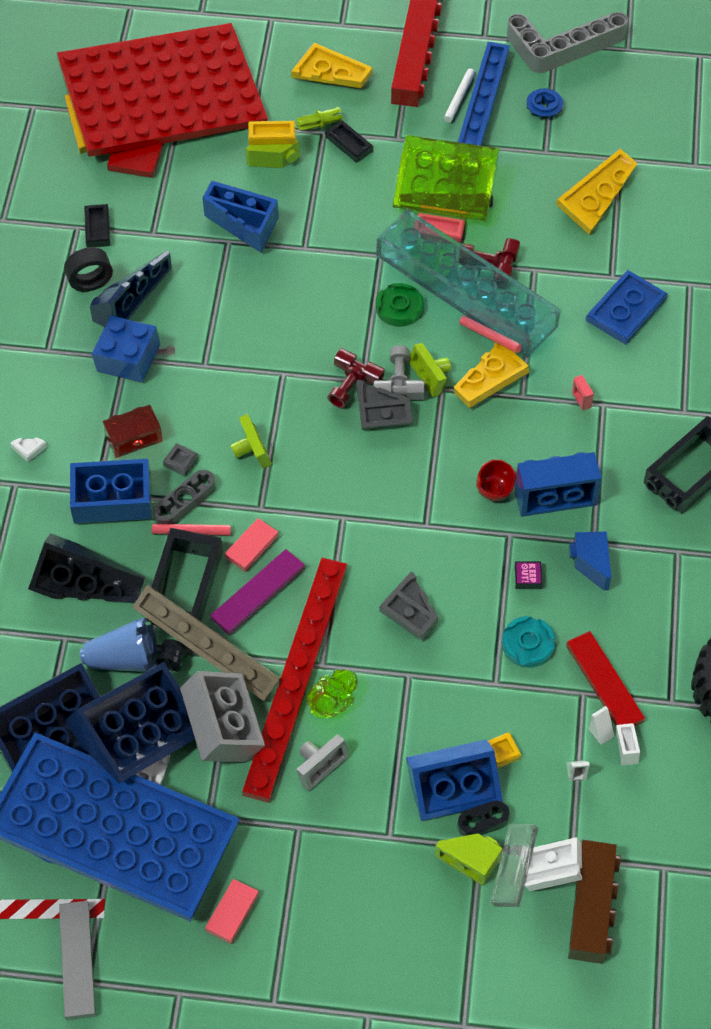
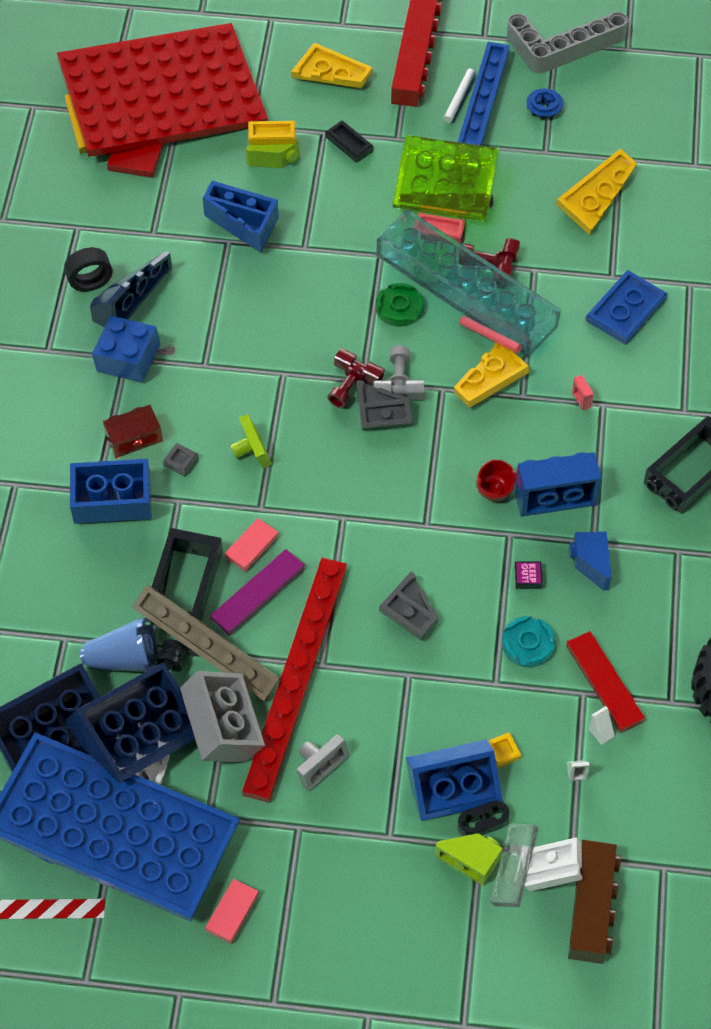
(28, 448): white tile -> none
(77, 960): light grey tile -> none
(80, 573): black wedge -> none
(97, 225): black tile -> none
(187, 487): dark grey beam -> none
(202, 529): coral bar -> none
(318, 119): lime axle -> none
(332, 694): clear neon green head -> none
(428, 369): lime tile -> none
(628, 744): white piece -> none

